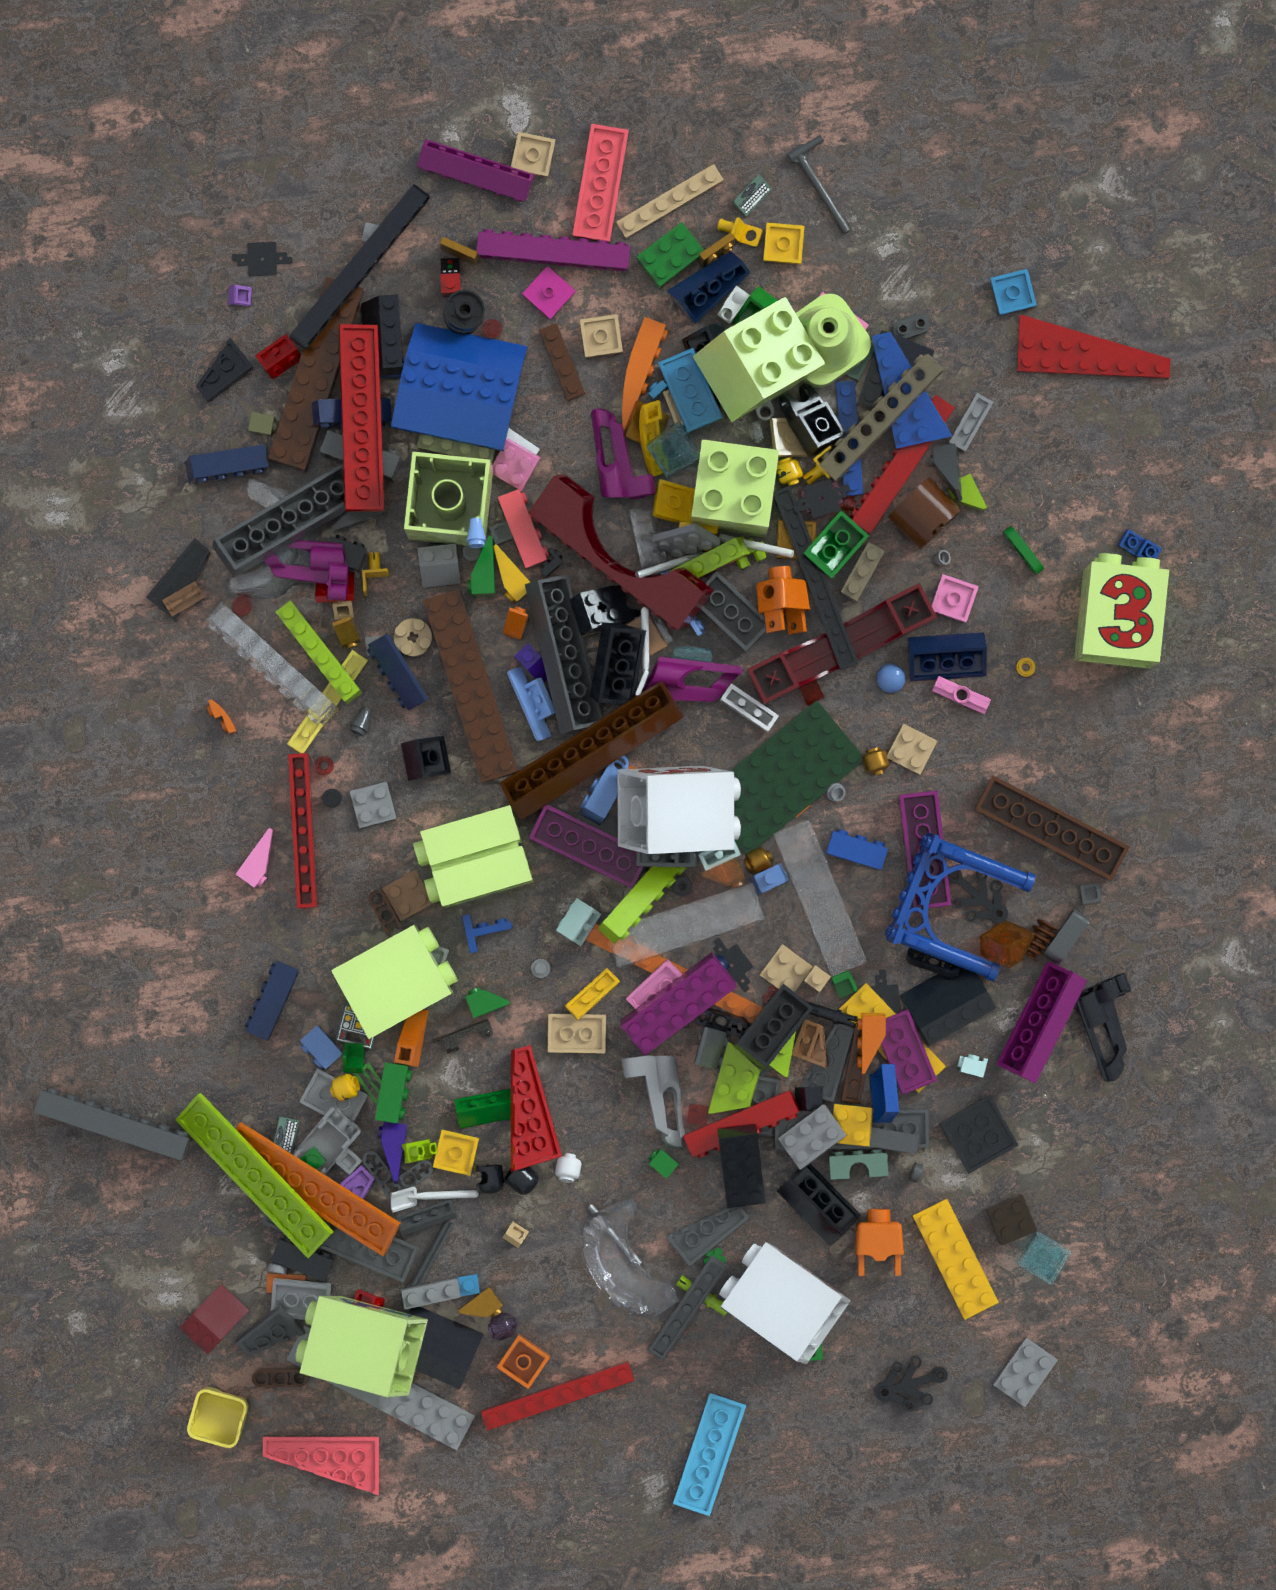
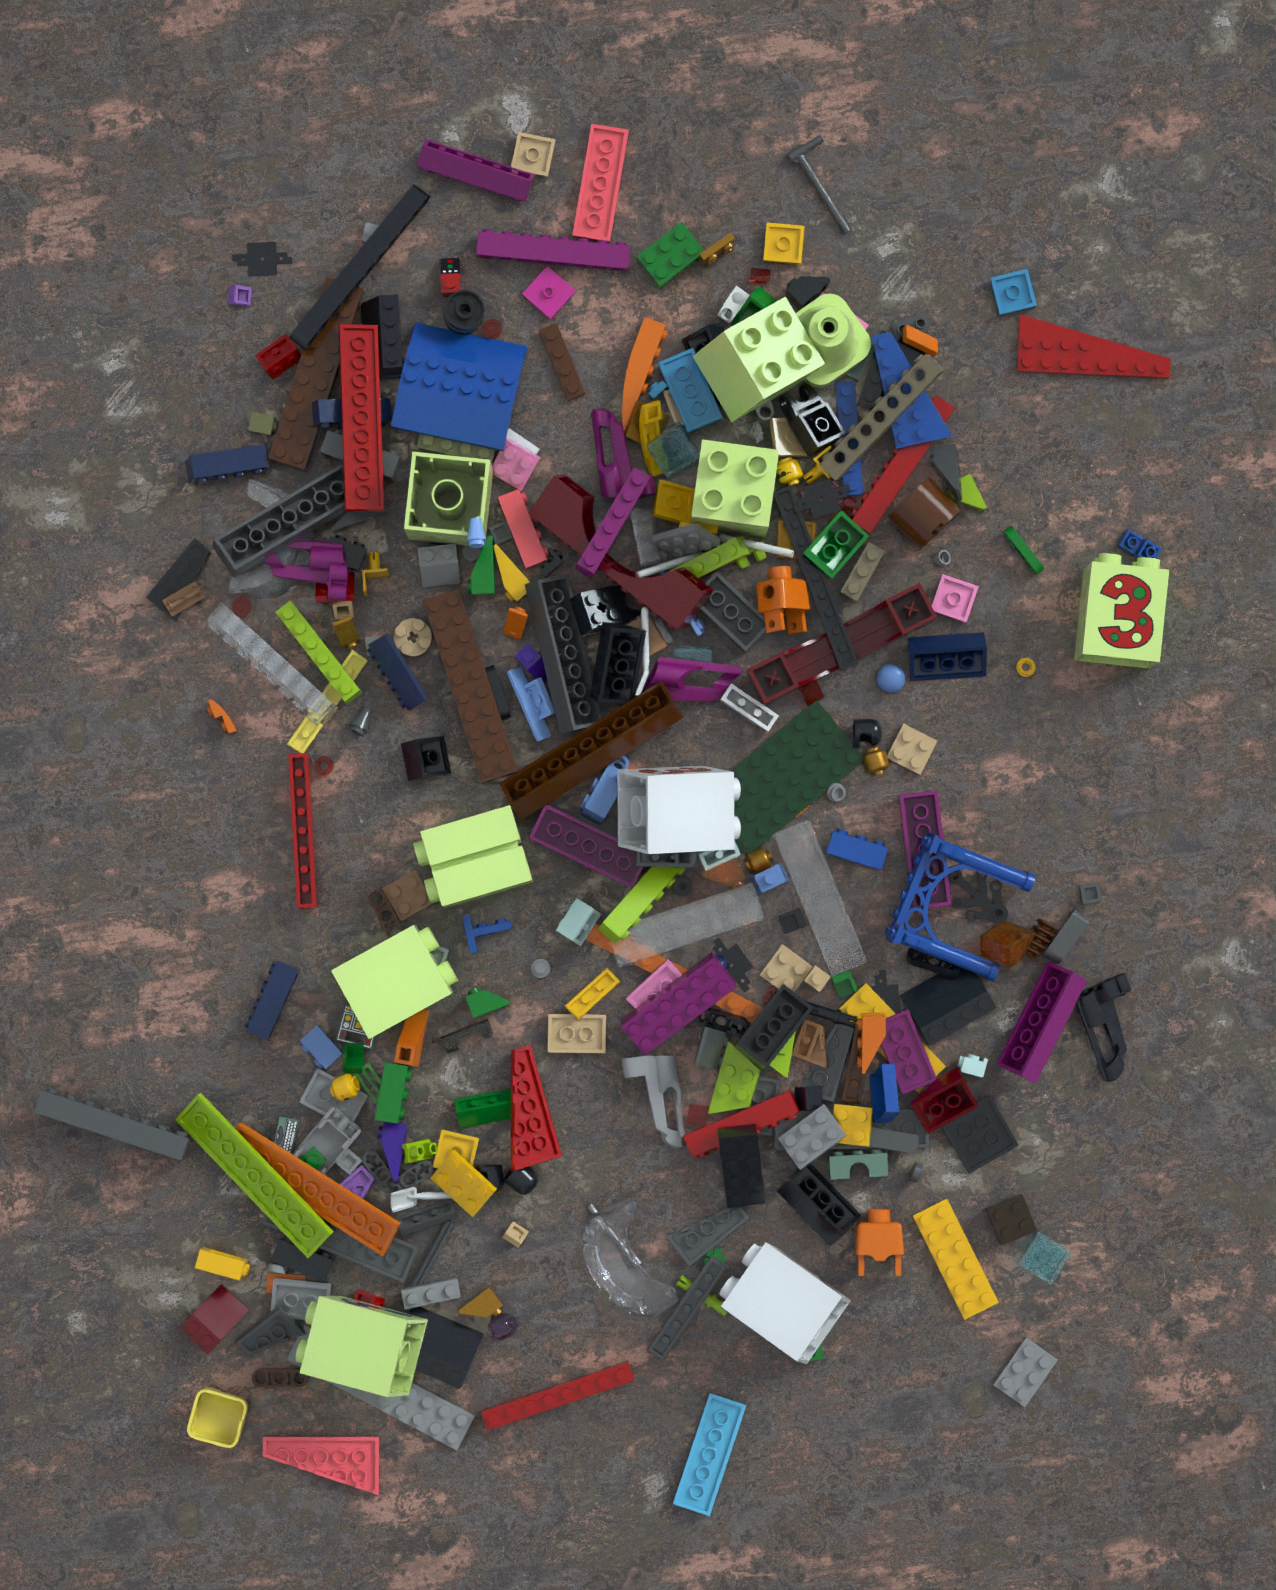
(222, 1264): none -> yellow window
(224, 372): black wing -> none
(256, 865): bright pink slope -> none
(332, 798): black plate -> none
(373, 805): light grey plate -> none
(459, 251): pearl gold tile -> none
(463, 1183): none -> yellow plate
(469, 1285): dark azure plate -> none
(498, 692): none -> black beam
(523, 1361): orange brick -> none
(568, 1168): white head -> none
(601, 336): tan plate -> none
(612, 523): none -> magenta brick
(662, 1163): green brick -> none
(669, 201): tan plate -> none
(708, 286): dark blue wedge -> none
(740, 230): yellow bracket -> none
(752, 195): slope -> none
(760, 275): none -> clear red slope
(792, 920): none -> black panel
(805, 290): none -> black slope
(863, 726): none -> black helmet
(908, 1384): black plant -> none
(920, 340): none -> orange tile
(944, 1101): none -> dark red slope
(949, 689): bright pink piece -> none
(971, 422): light grey plate -> none
(1051, 828): reddish brown brick -> none

